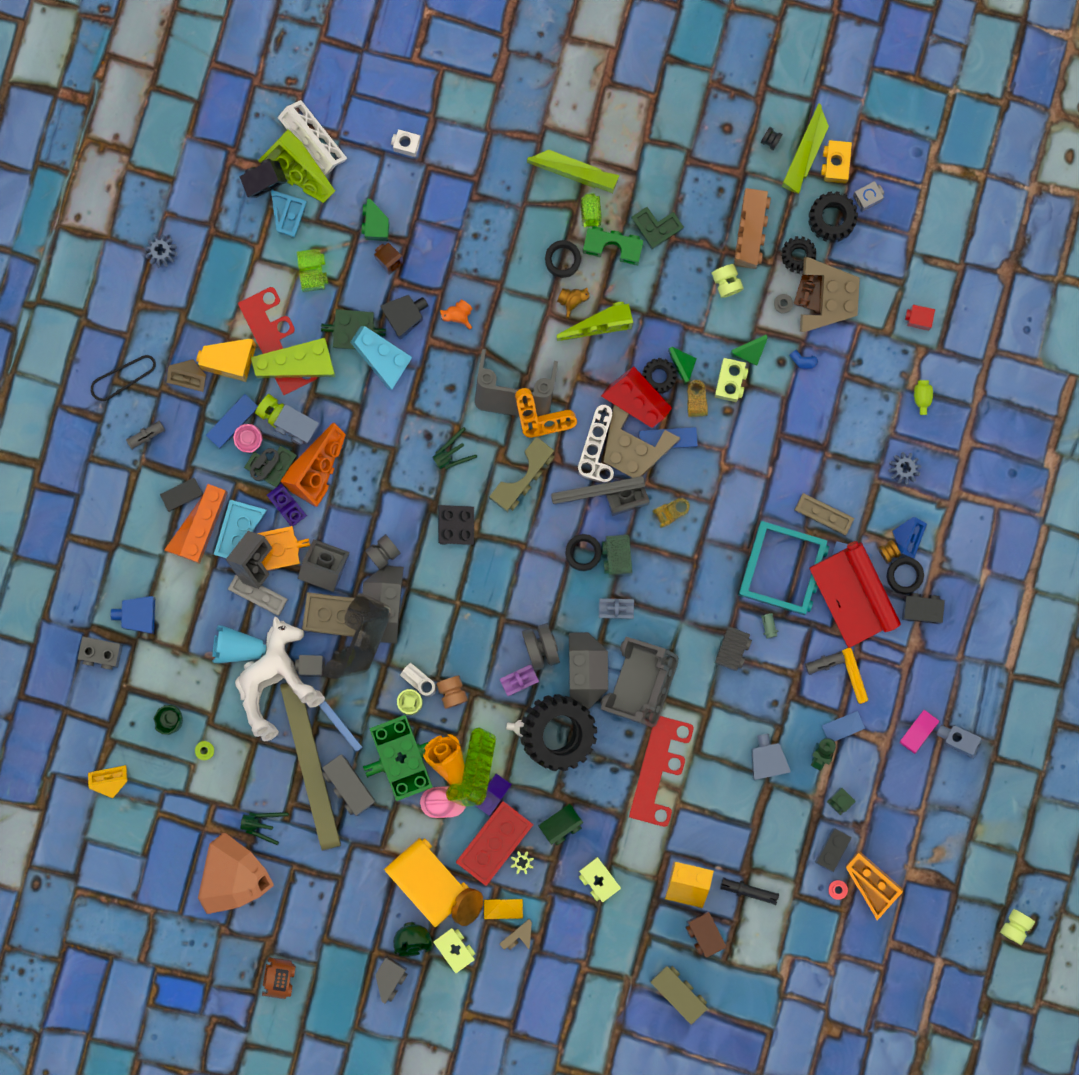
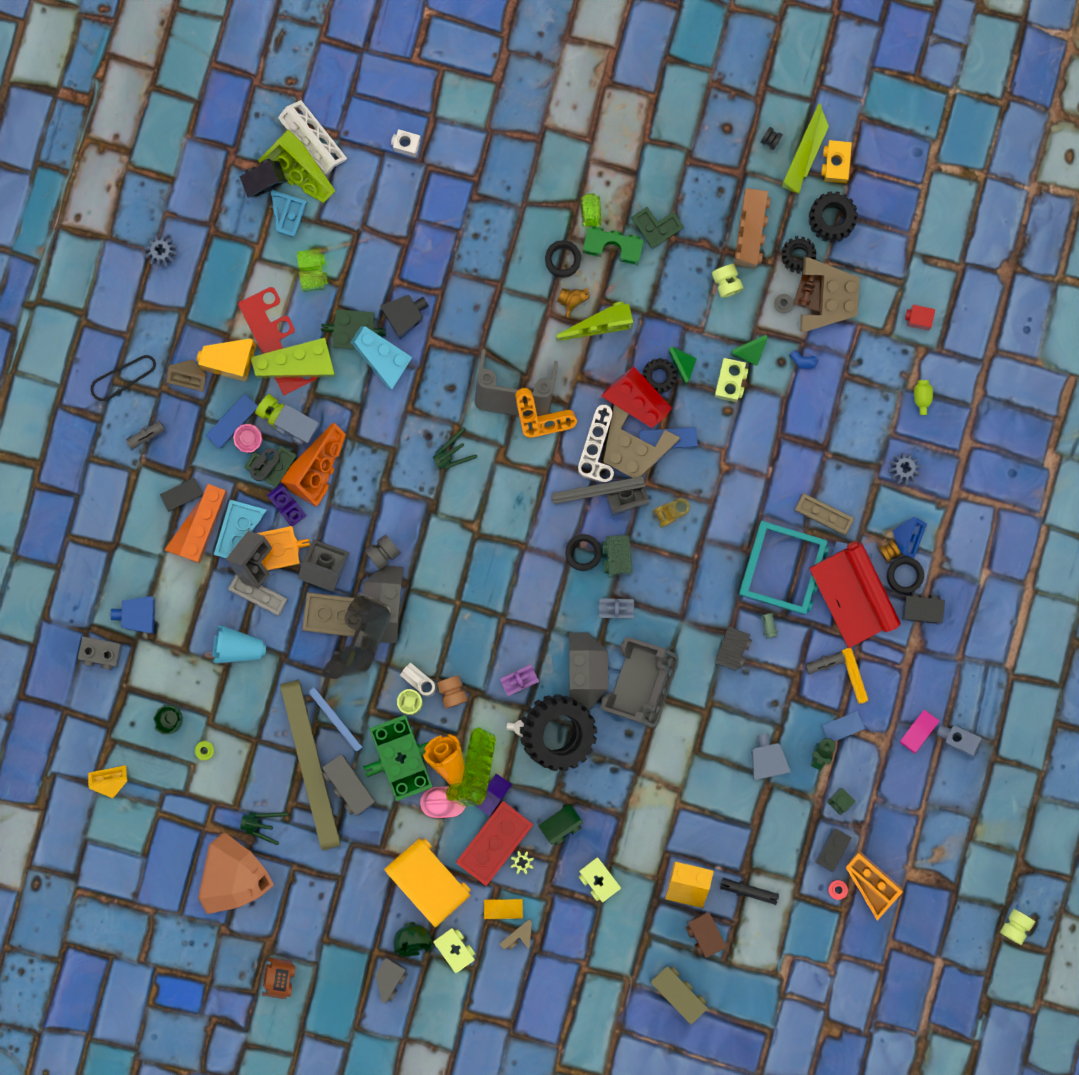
(270, 670): white animal -> none
(310, 665): dark grey brick -> none
(376, 223): green slope -> none
(388, 257): reddish brown slope -> none
(455, 525): black hinge -> none
(458, 313): orange animal -> none
(467, 907): pearl gold tile -> none
(507, 494): olive arch -> none
(541, 646): dark grey wheel -> none
(575, 170): lime wedge -> none
(655, 763): red piece -> none
(697, 403): clear yellow piece -> none
(868, 196): light grey brick -> none

